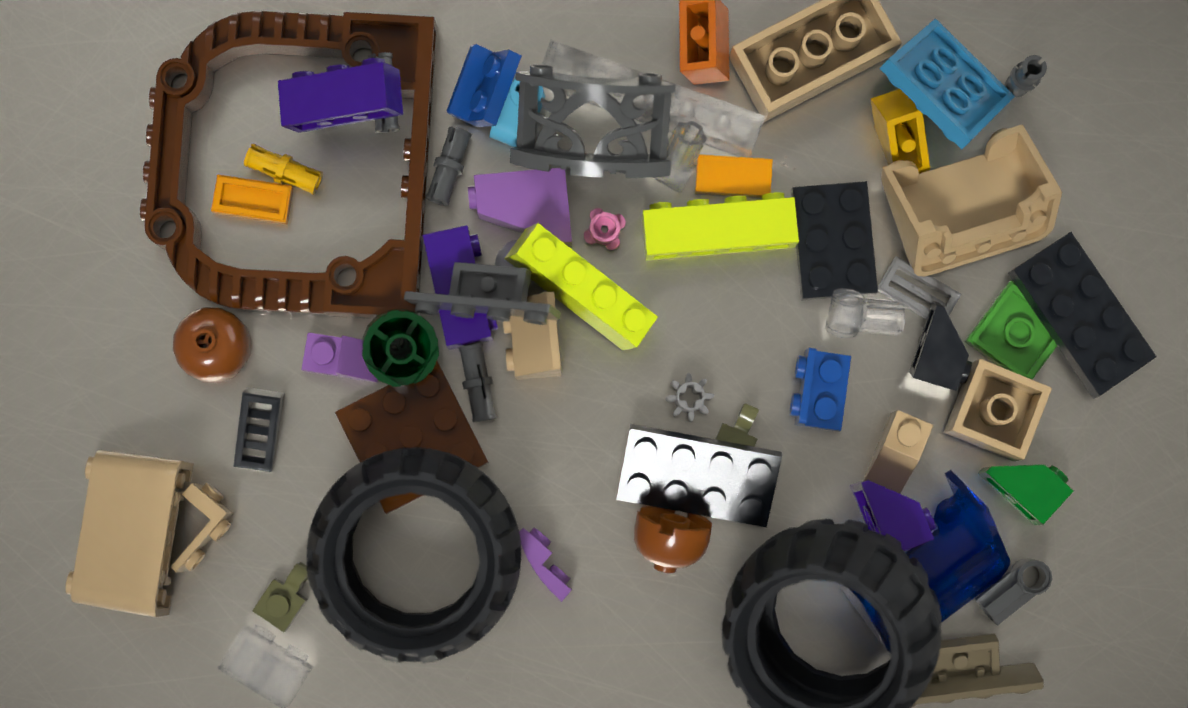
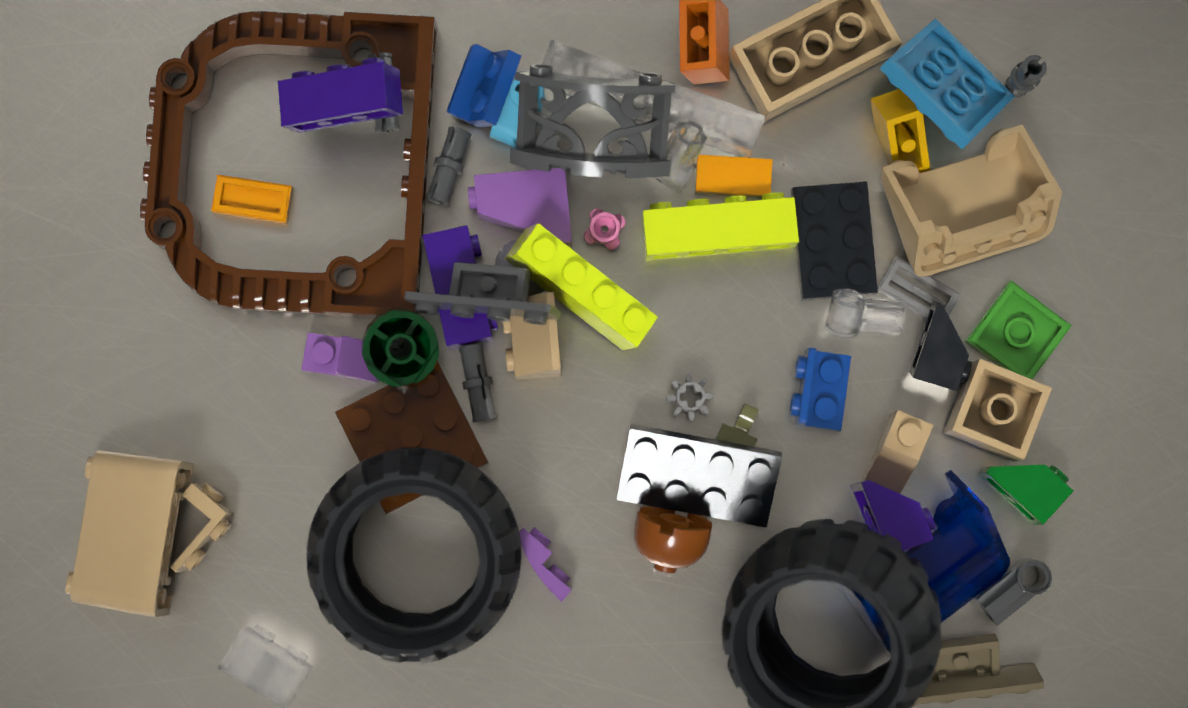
(222, 357): dark orange cylinder -> none
(260, 396): black slope -> none
(282, 600): olive plate -> none
(283, 168): yellow pin -> none
(1082, 315): black plate -> none

